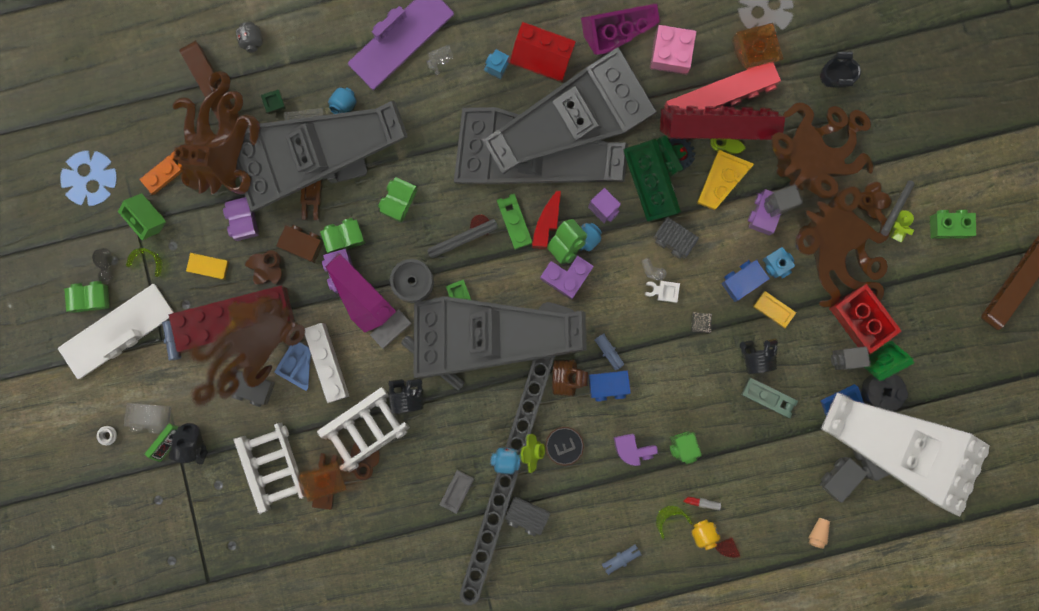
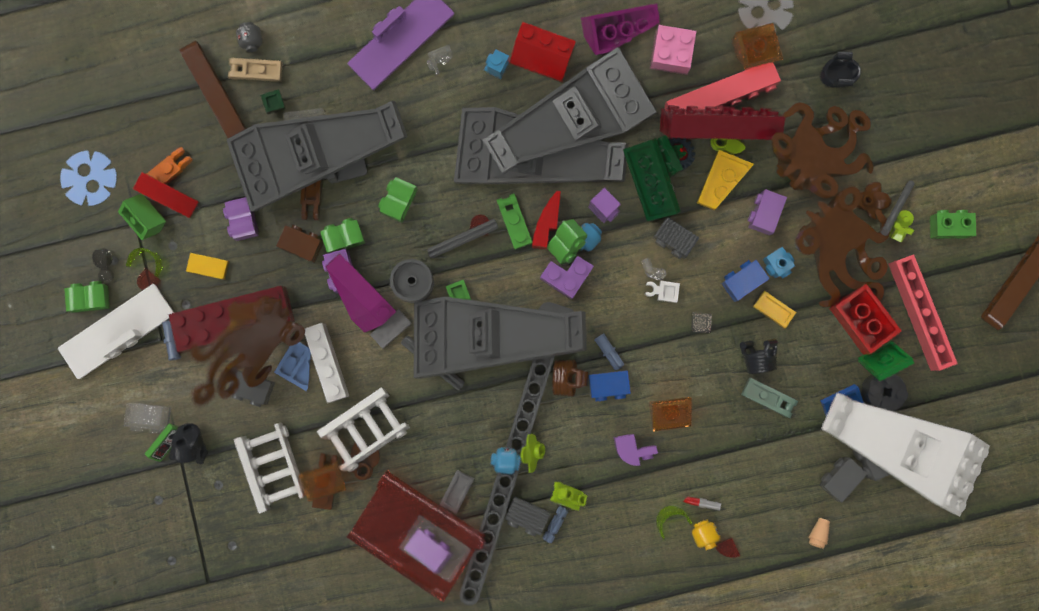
(101, 435): white plate -> none
(146, 279): none -> clear red tile
(165, 195): none -> red slope
(211, 157): reddish brown hips -> none
(255, 69): none -> tan plate
(263, 269): reddish brown plate -> none
(342, 101): dark azure head -> none
(392, 521): none -> clear red piece
(409, 399): black piece -> none
(429, 550): none -> medium lavender brick
(555, 524): none -> sand blue axle
(564, 446): black tile -> none
(568, 496): none -> lime hips
(621, 559): sand blue pin -> none
(671, 413): none -> clear orange slope
(685, 447): bright green brick -> none
(782, 201): dark grey brick -> none
(850, 358): dark grey brick -> none
(922, 313): none -> coral brick

